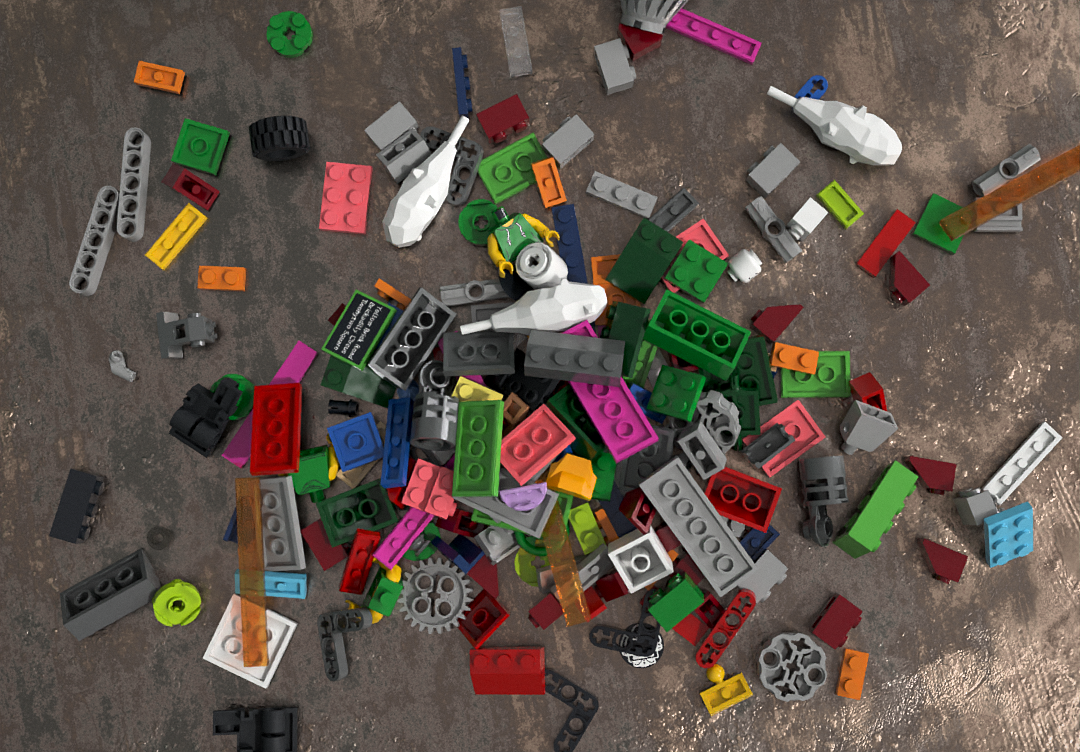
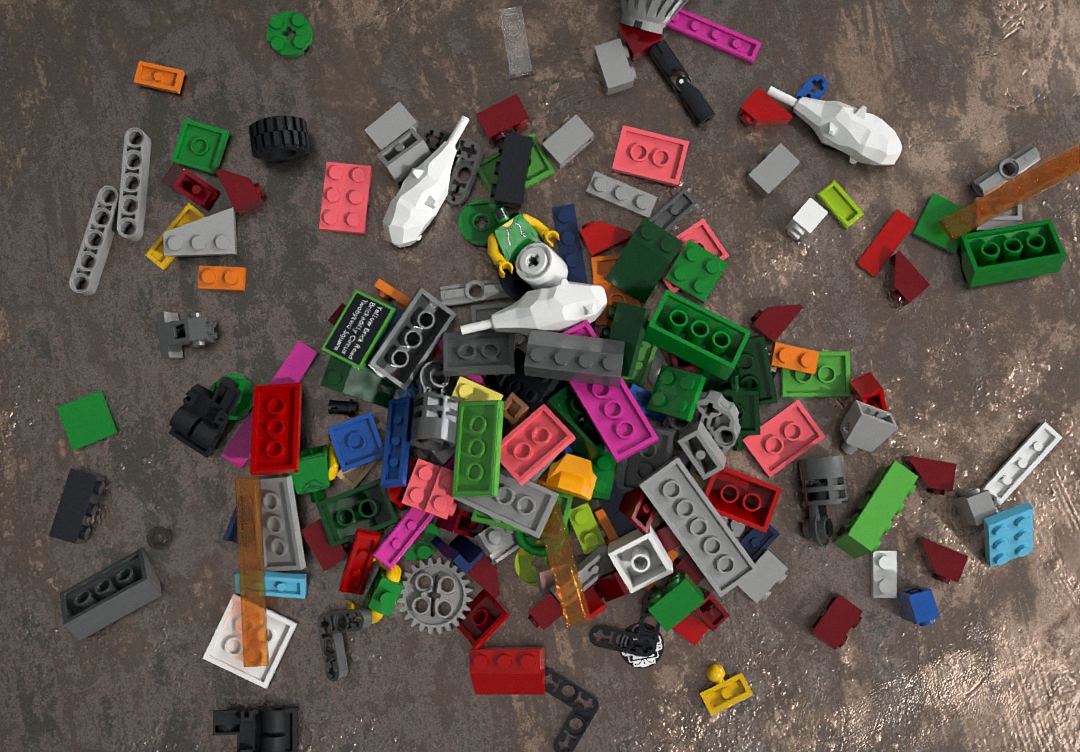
(87, 420): none -> green tile
(118, 366): light grey arm -> none
(176, 615): lime plate -> none
(204, 237): none -> light grey wedge
(241, 191): none -> dark red slope
(419, 545): dark grey bush -> none
(462, 82): dark blue plate -> none
(512, 170): none -> black brick
(524, 497): lavender tile -> none
(548, 182): orange plate -> none
(602, 237): none -> red slope
(650, 156): none -> coral plate
(691, 96): none -> black piece
(725, 628): red beam -> none
(744, 266): white head -> none
(763, 111): none -> red slope
(763, 217): light grey piece -> none
(767, 446): dark grey hinge -> none
(767, 672): light grey connector -> none
(852, 674): orange plate -> none
(884, 574): none -> white plate
(918, 605): none -> blue brick
(1011, 253): none -> green slope

